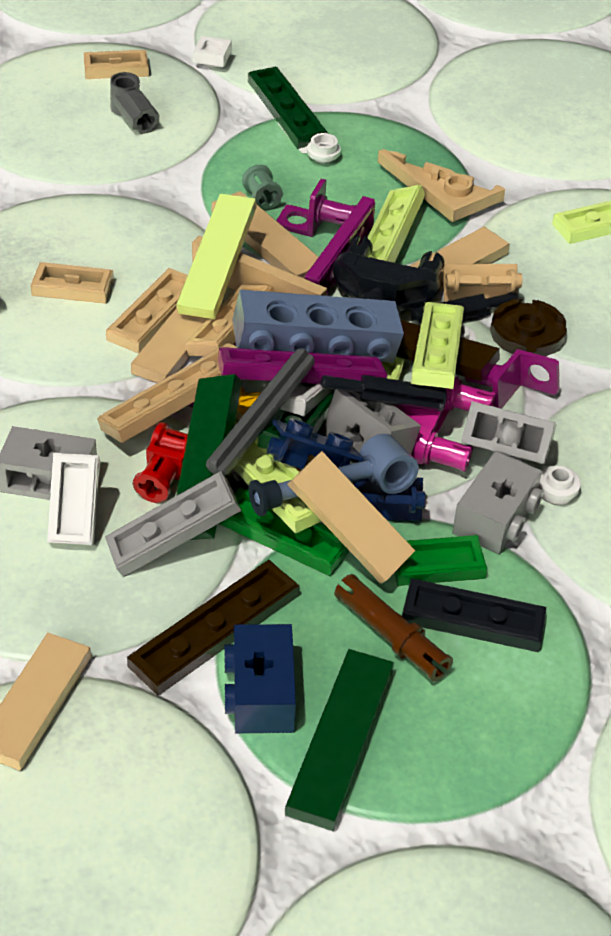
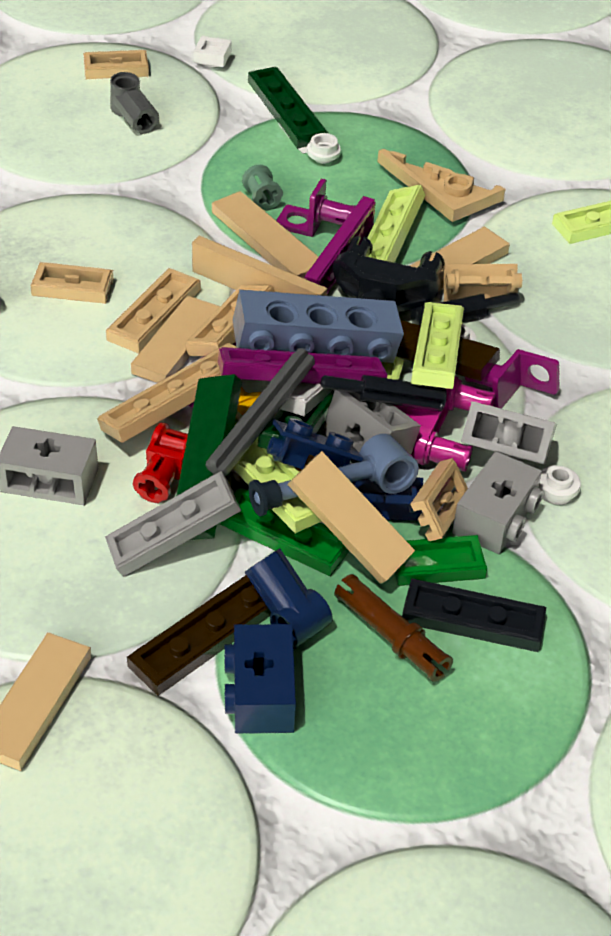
(73, 499): white tile -> none
(216, 256): yellowish green tile -> none
(289, 598): none -> dark blue piece
(339, 740): dark green tile -> none
(435, 493): none -> tan tile
(528, 327): dark brown tile -> none

